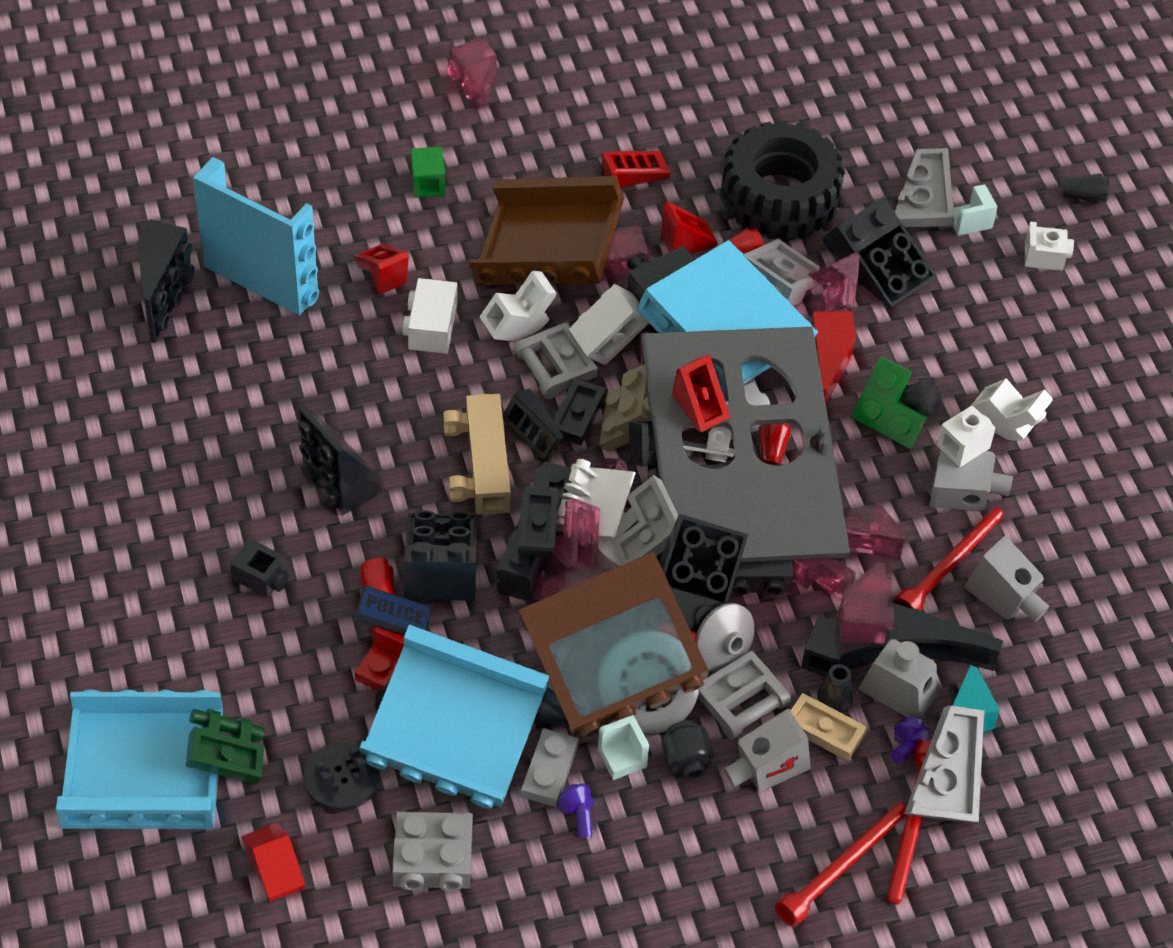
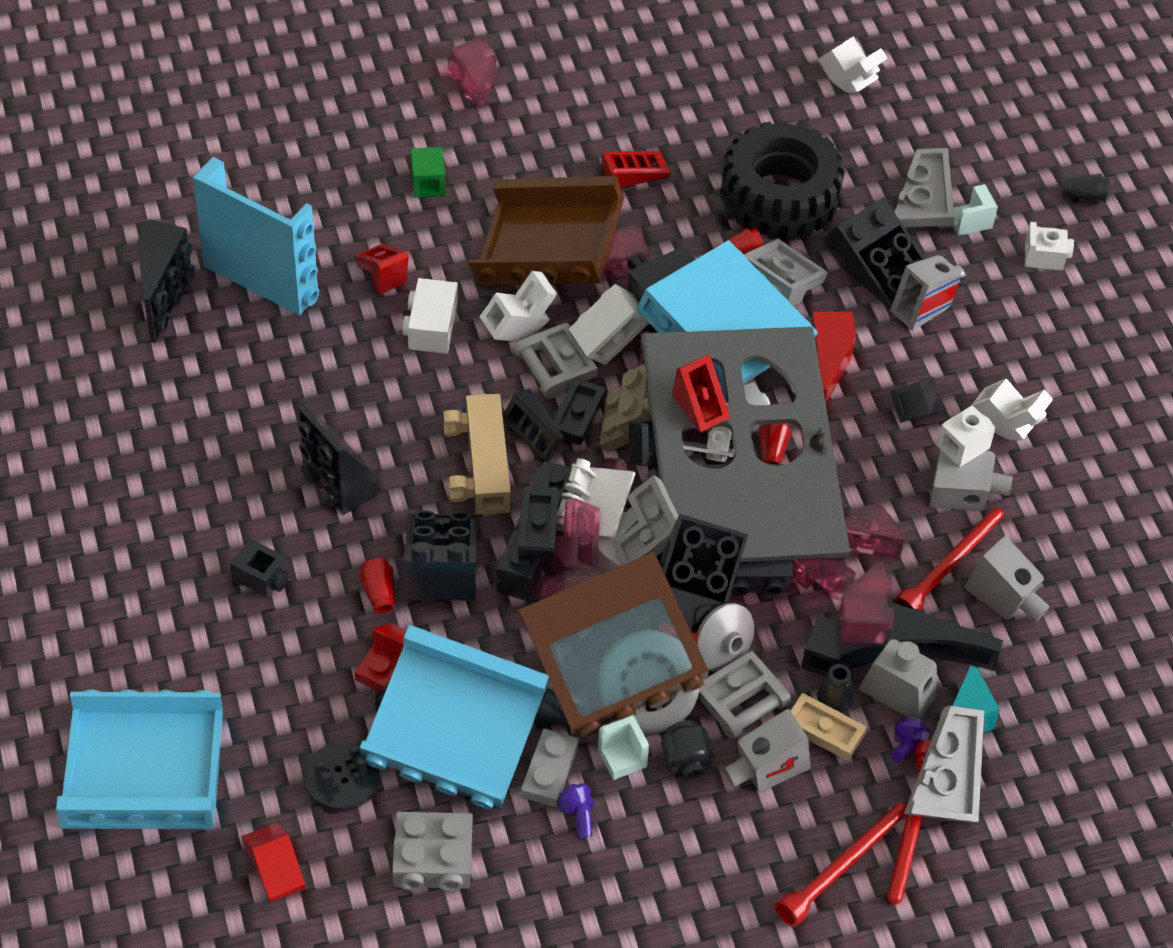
(224, 754): dark green plate -> none
(391, 611): slope -> none
(685, 229): red slope -> none
(839, 283): clear pink slope -> none
(850, 68): none -> white brick
(880, 407): green plate -> none
(926, 290): none -> light grey torso

